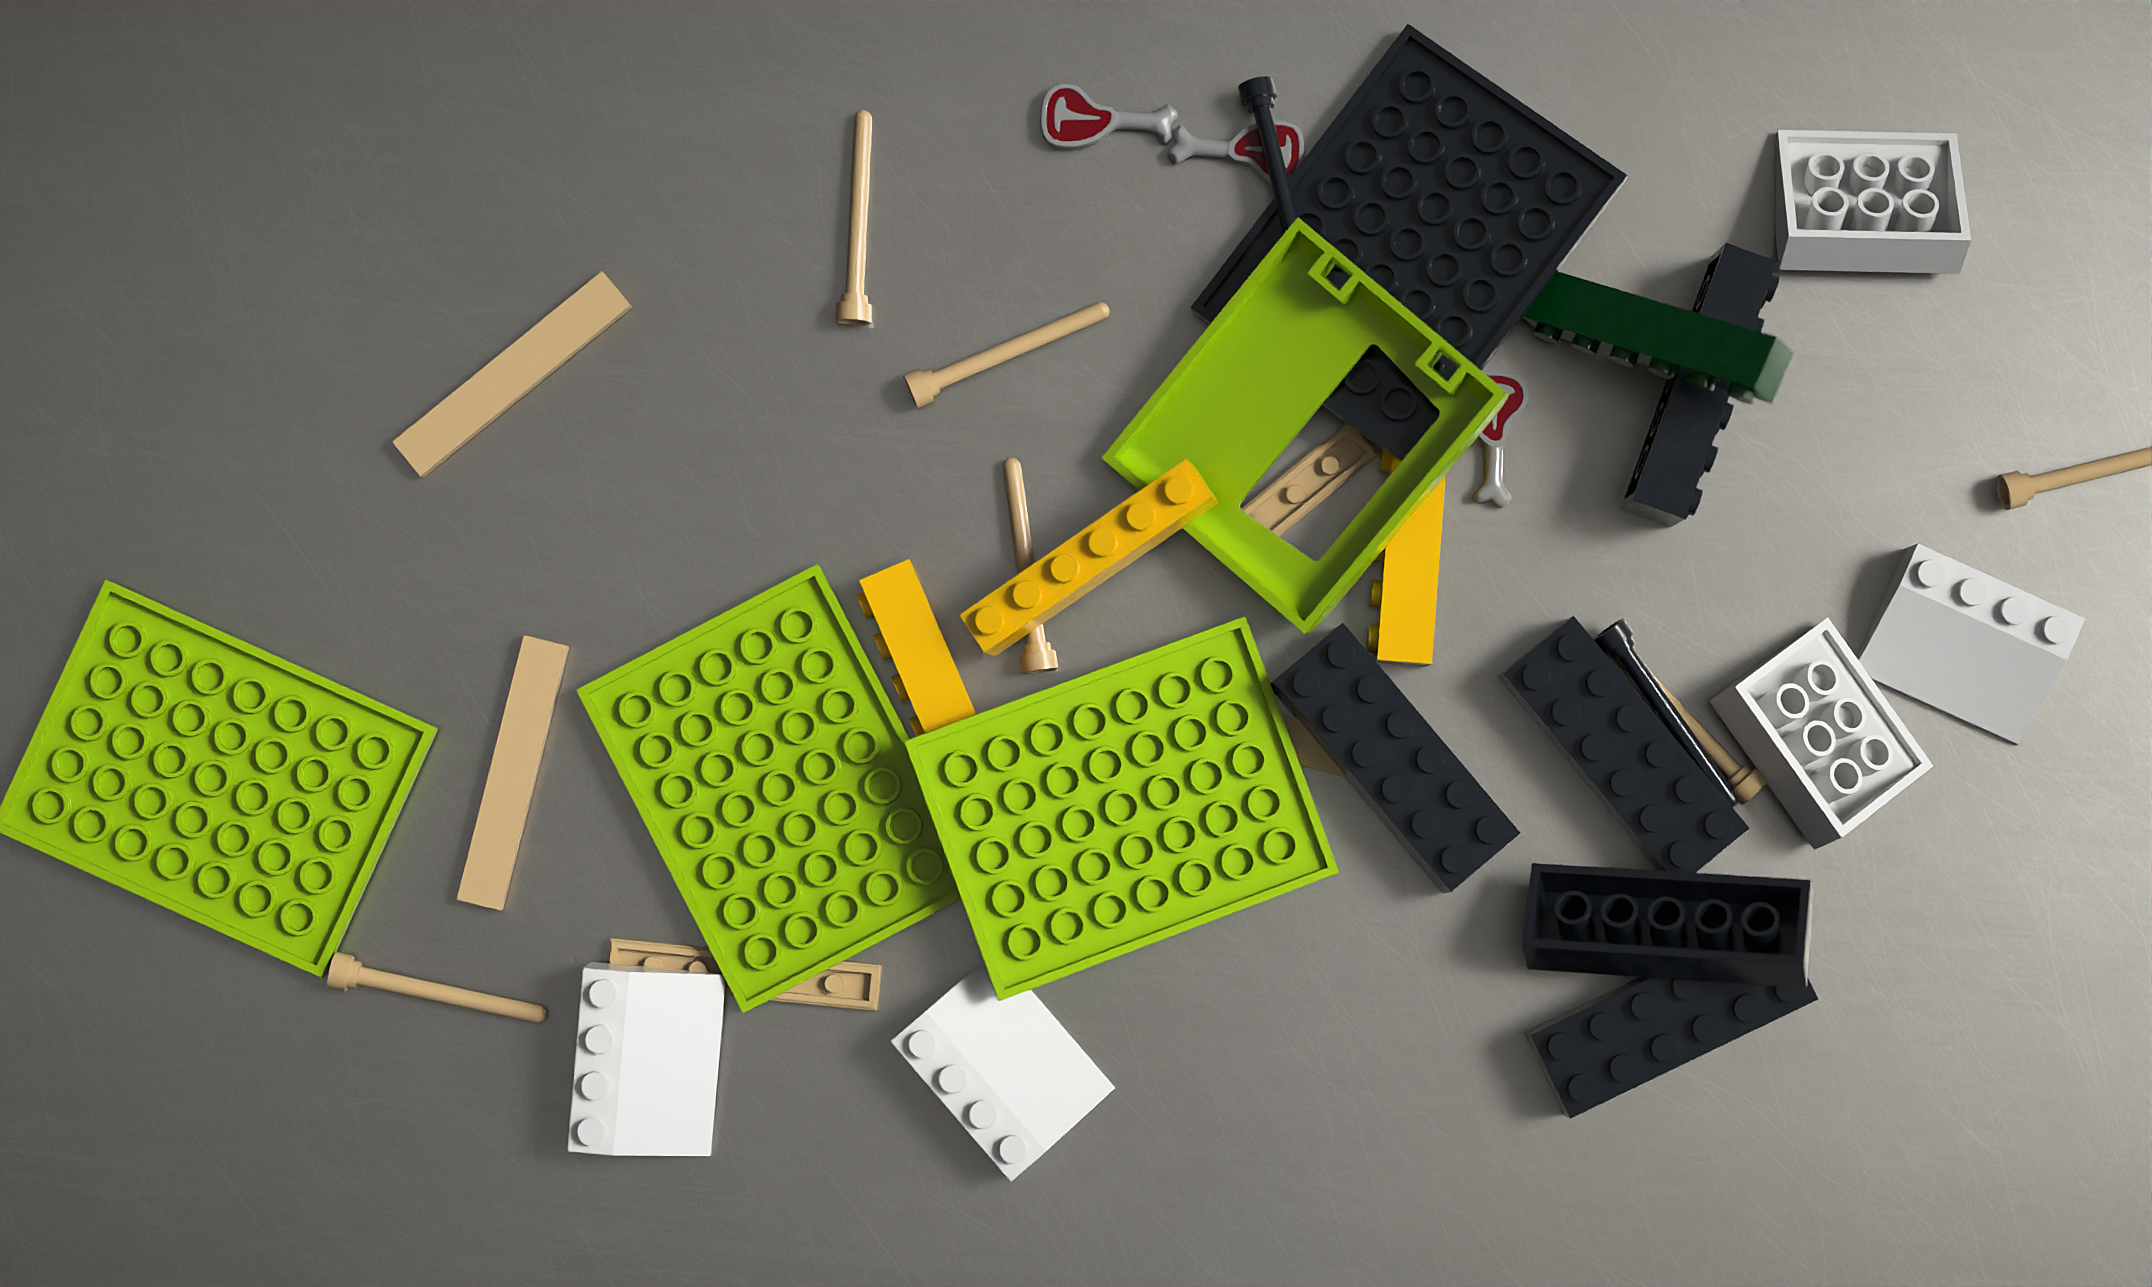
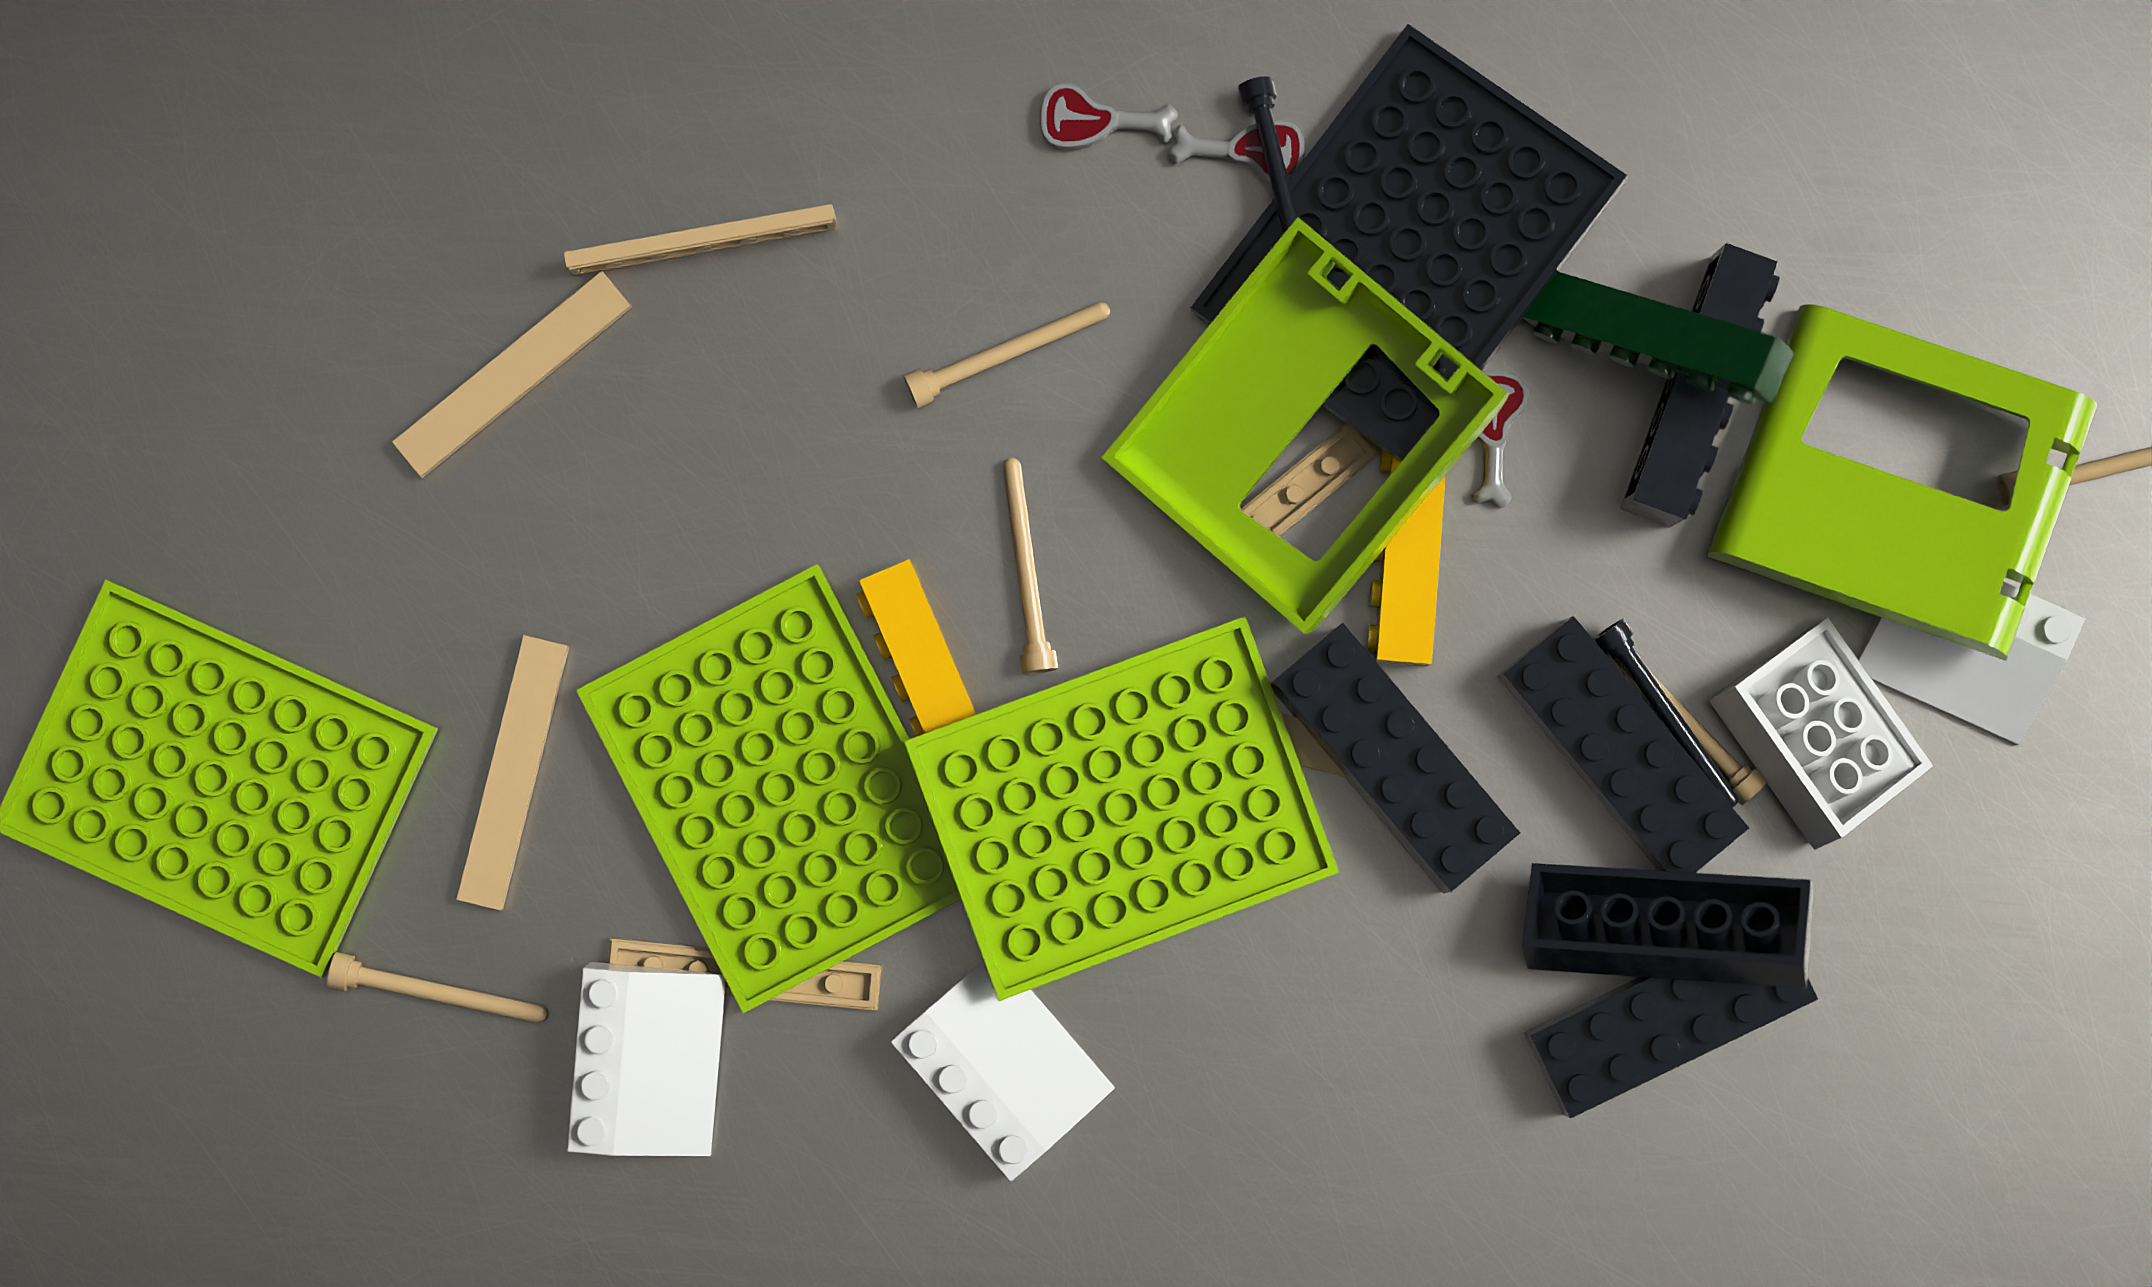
(700, 240): none -> tan tile
(854, 305): tan piece -> none
(1089, 558): yellow brick -> none
(1870, 202): white slope -> none
(1882, 536): none -> lime door

